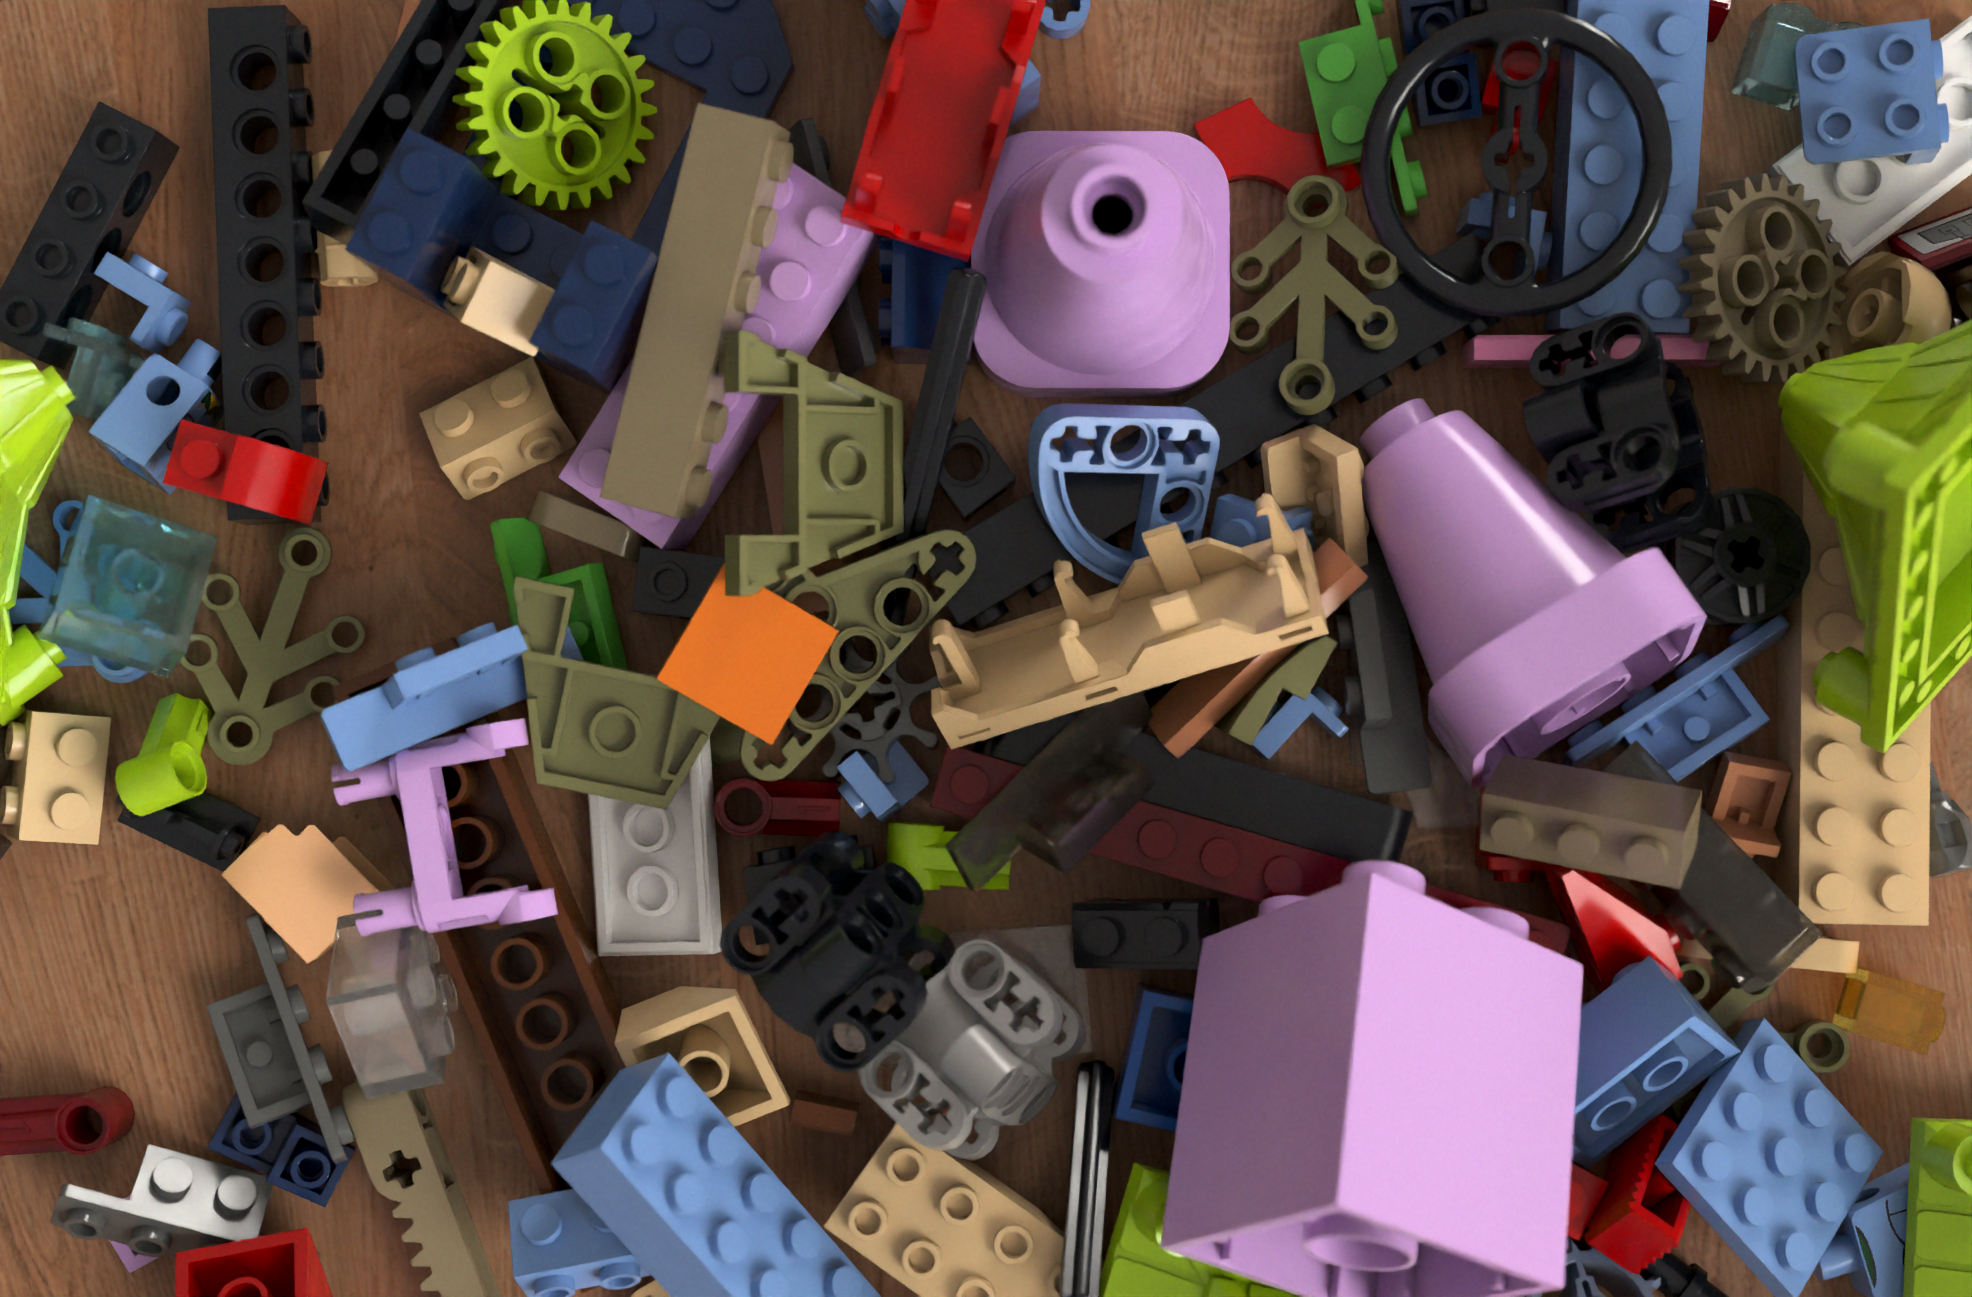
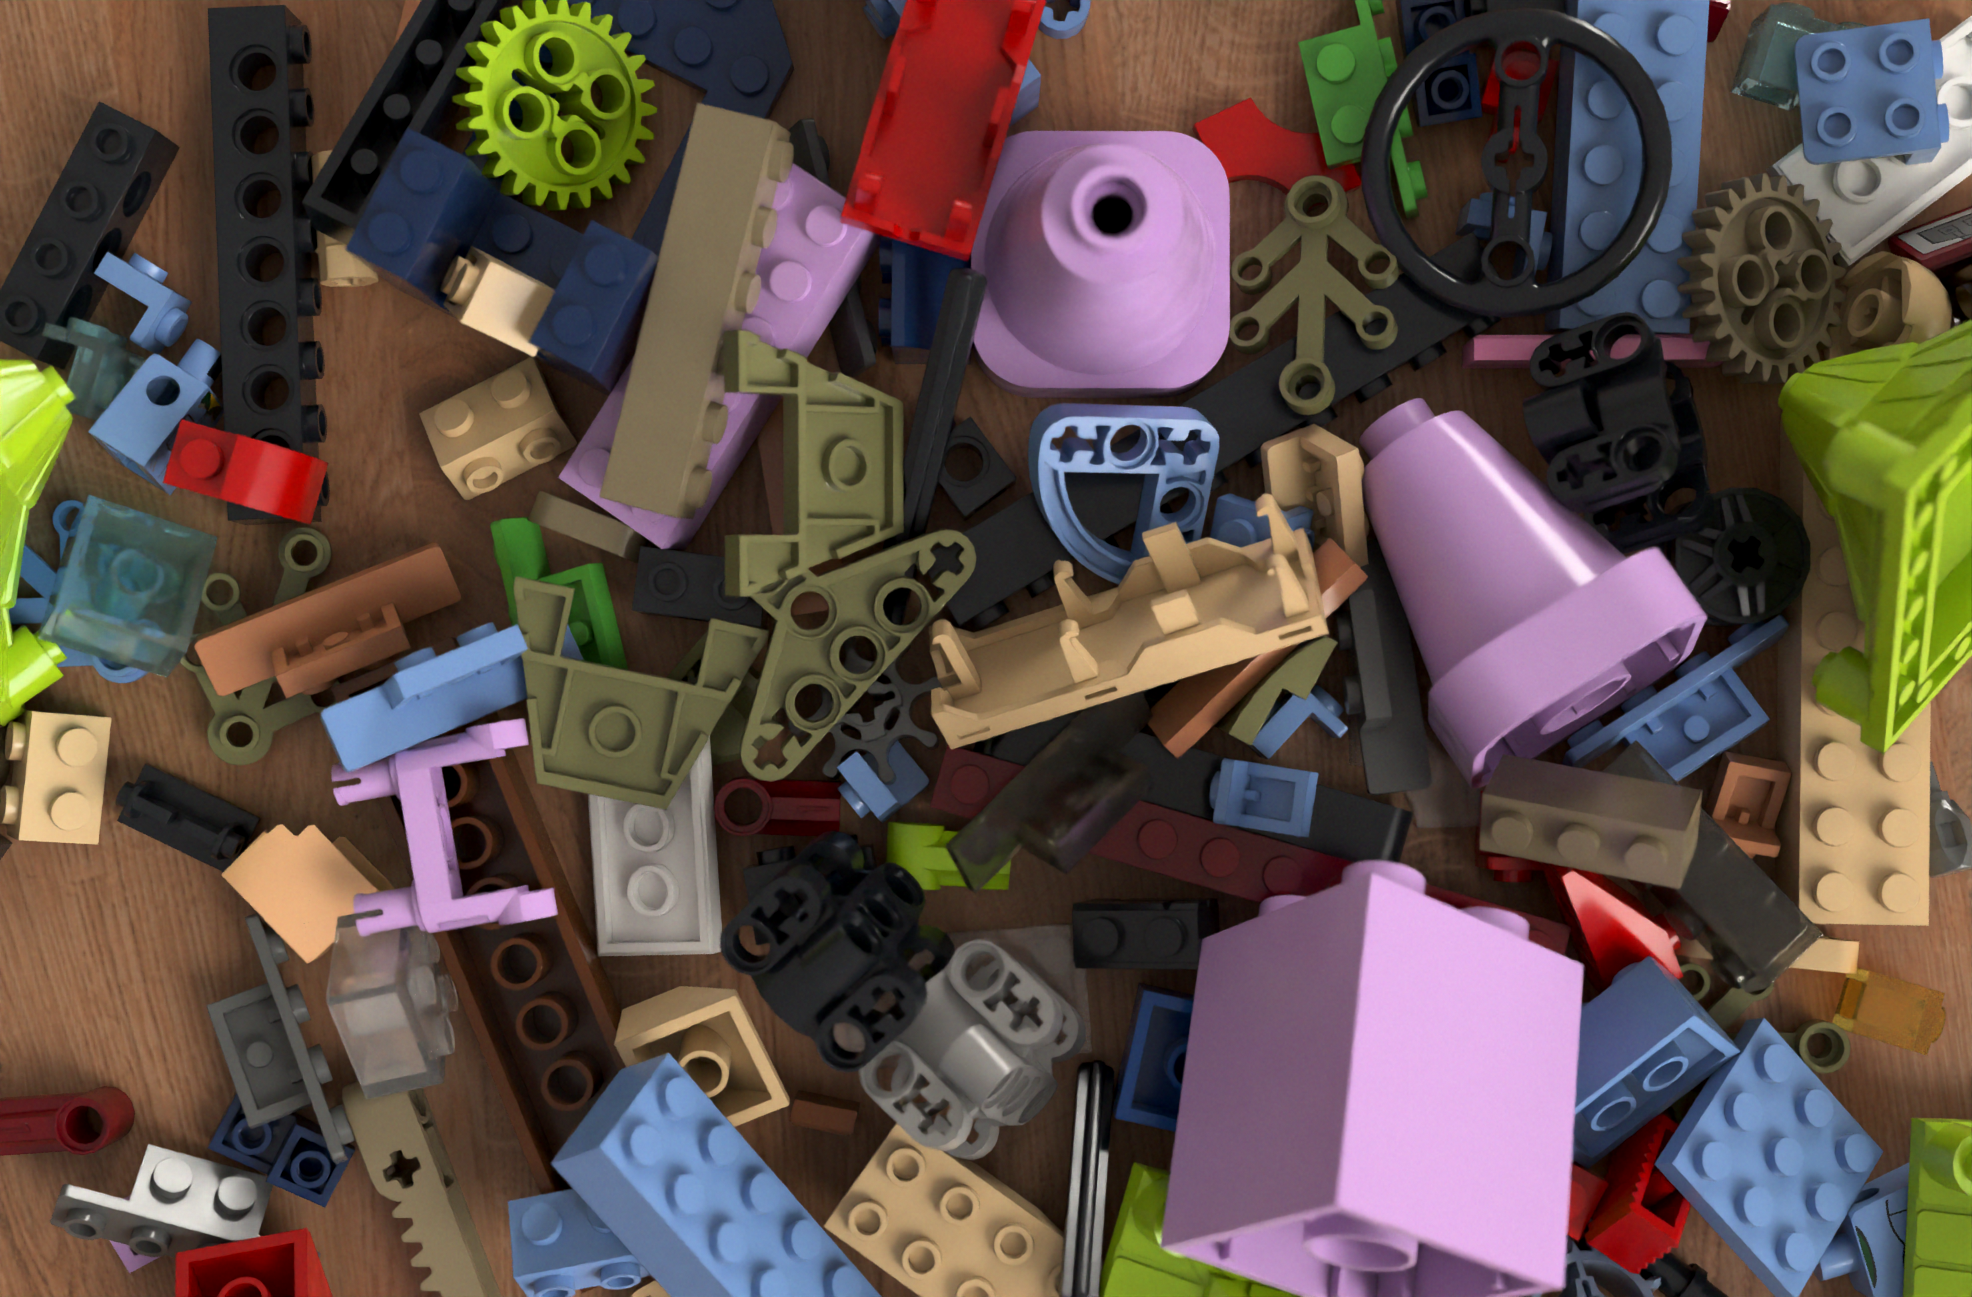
(169, 759): lime piece -> none
(330, 628): none -> nougat bracket
(747, 657): orange tile -> none
(1263, 797): none -> medium blue bracket

